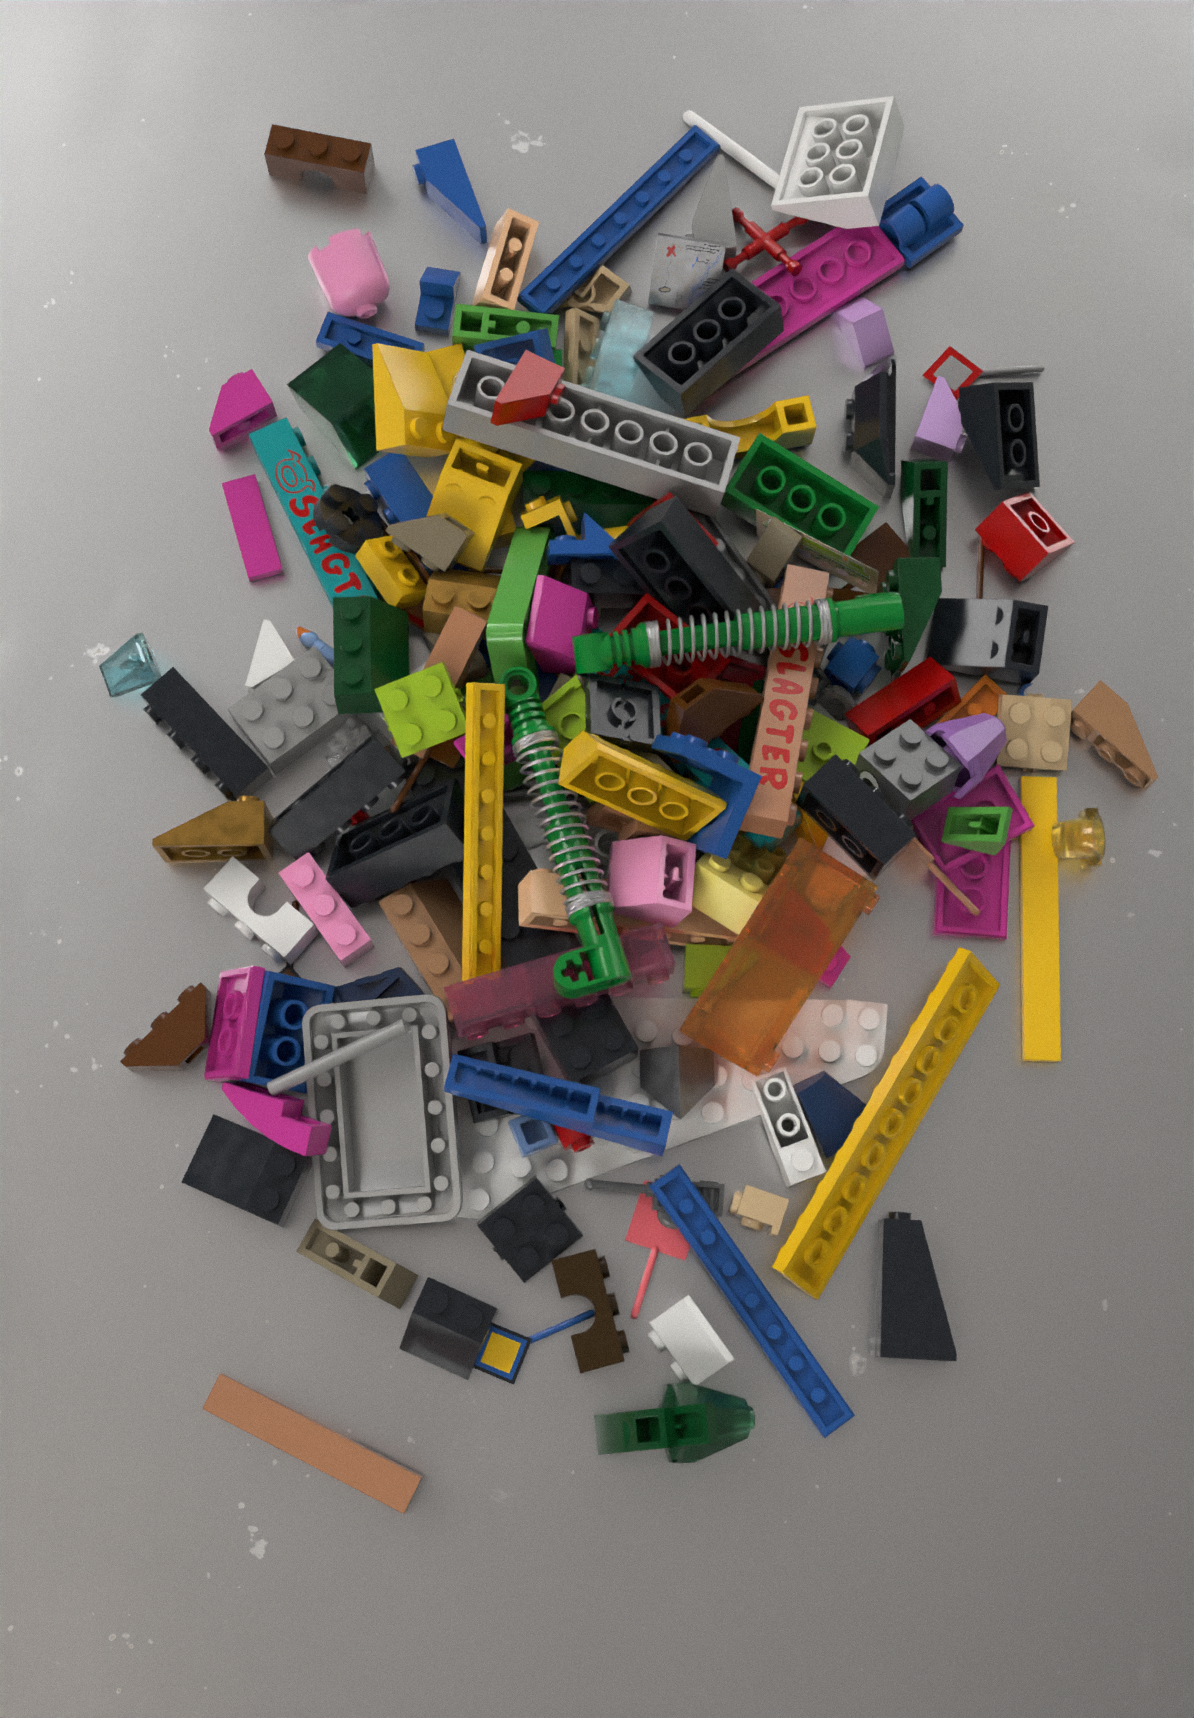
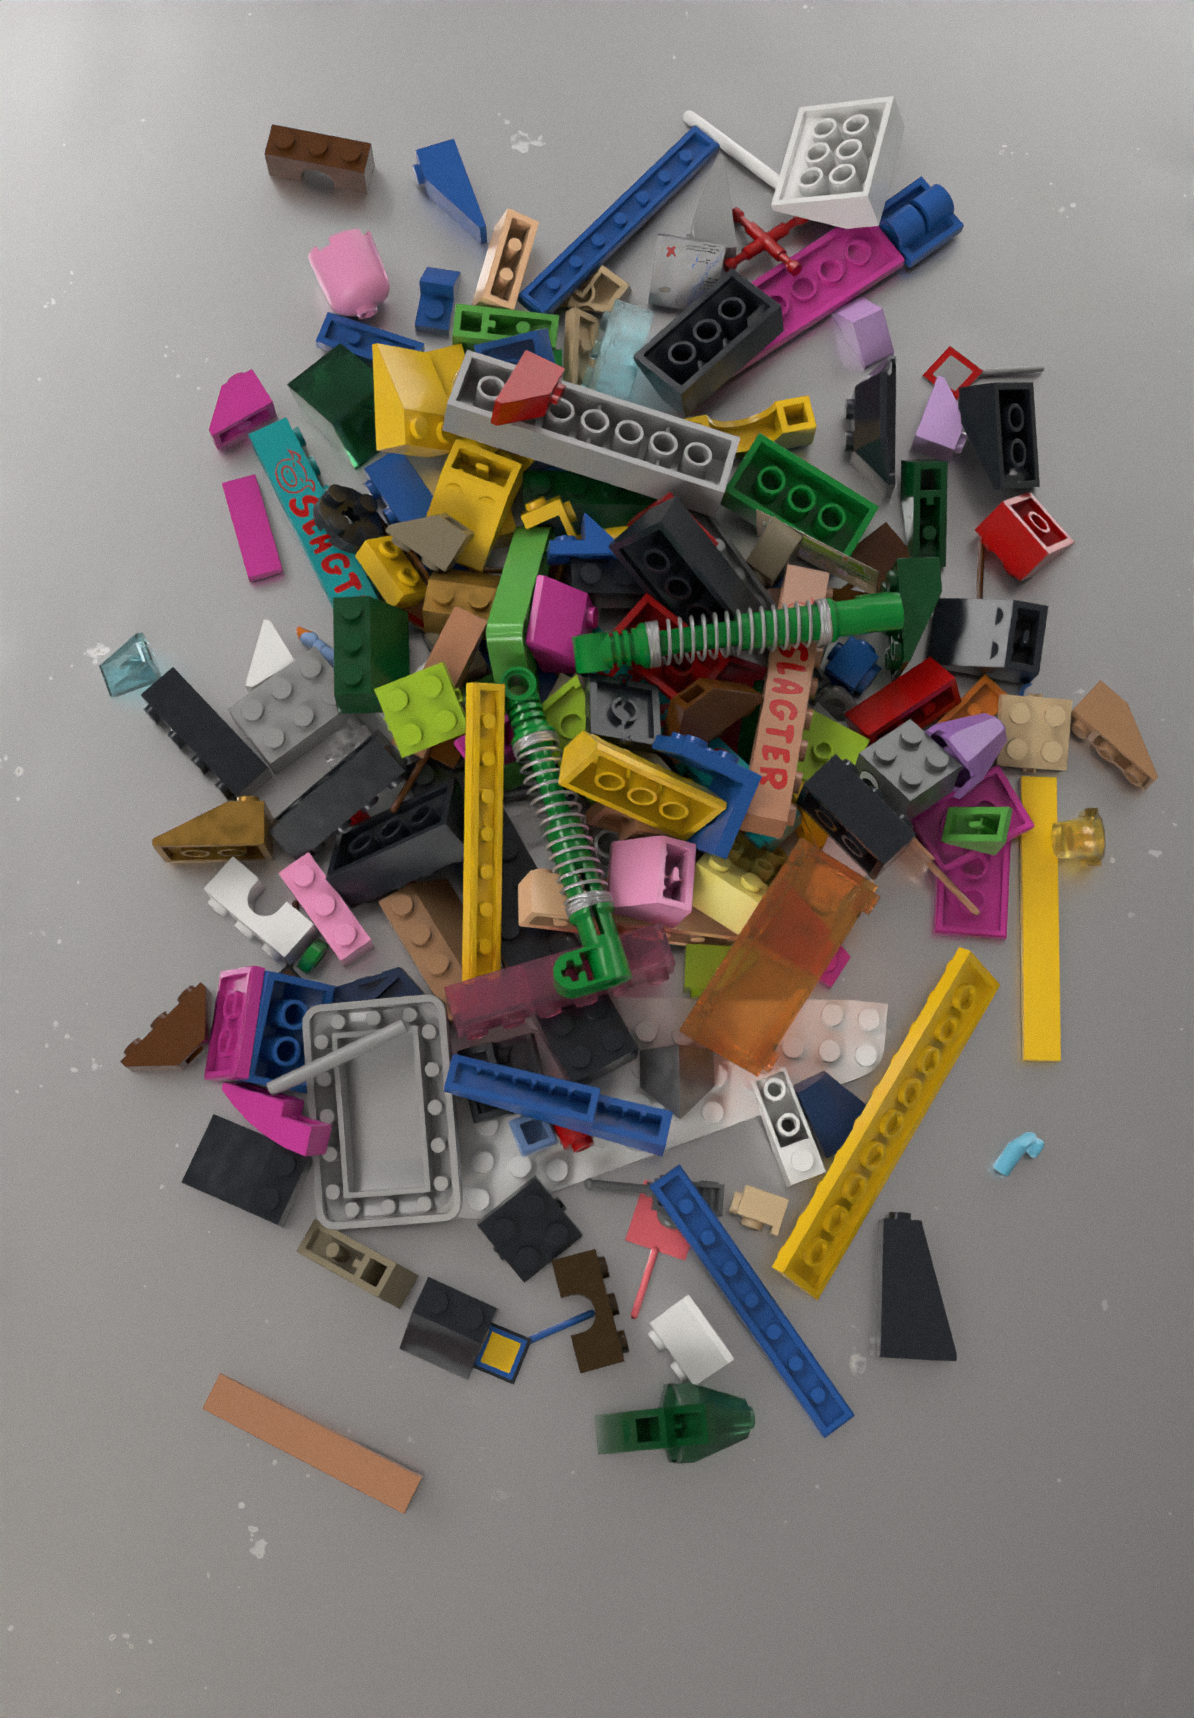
(313, 956): none -> green tile
(1015, 1150): none -> medium azure arm

